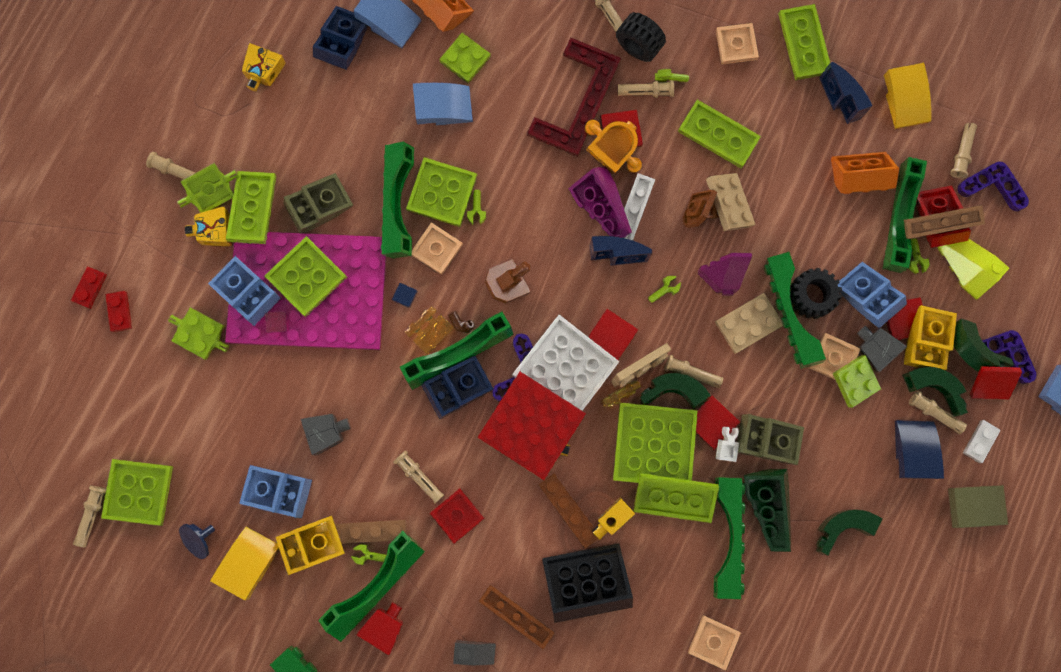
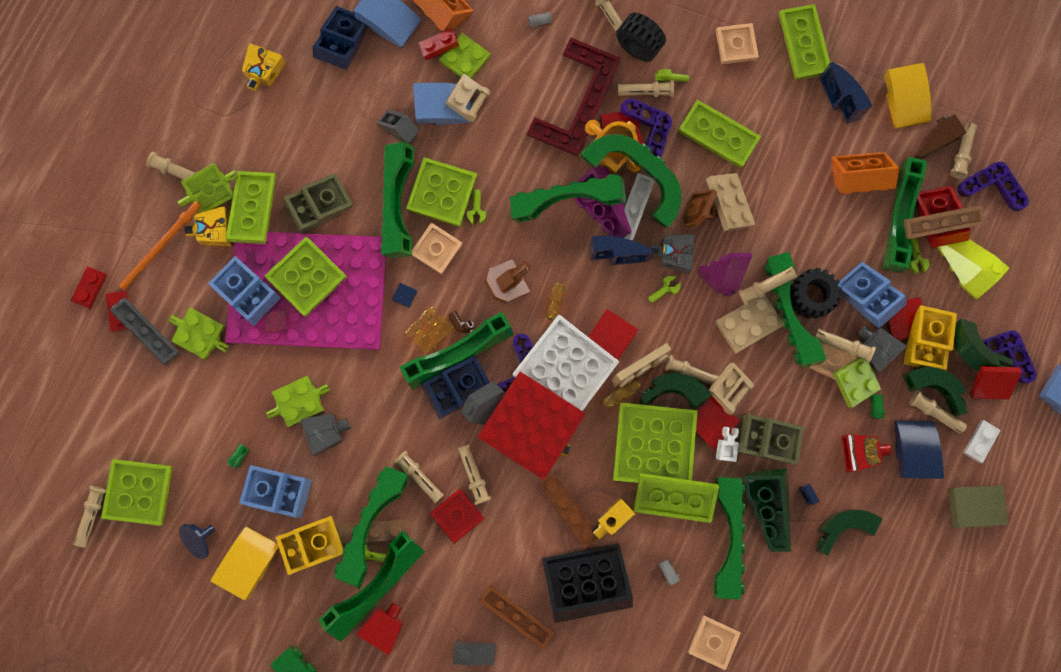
(144, 331): none -> dark grey tile
(185, 217): none -> orange bar
(238, 455): none -> green pin
(298, 401): none -> lime plate
(353, 565): none -> green arch
(398, 126): none -> dark grey slope
(438, 44): none -> red plate
(462, 94): none -> tan plate
(477, 484): none -> tan pin
(482, 403): none -> dark grey slope
(530, 205): none -> green arch
(540, 19): none -> light grey pin
(555, 301): none -> clear yellow axle
(653, 122): none -> dark purple beam
(653, 166): none -> green arch
(669, 572): none -> light grey pin
(675, 252): none -> dark grey torso
(727, 384): none -> tan plate
(758, 289): none -> tan pin
(808, 494): none -> dark blue tile
(854, 348): none -> tan pin
(863, 451): none -> red torso
(877, 407): none -> green pin
(944, 133): none -> reddish brown slope

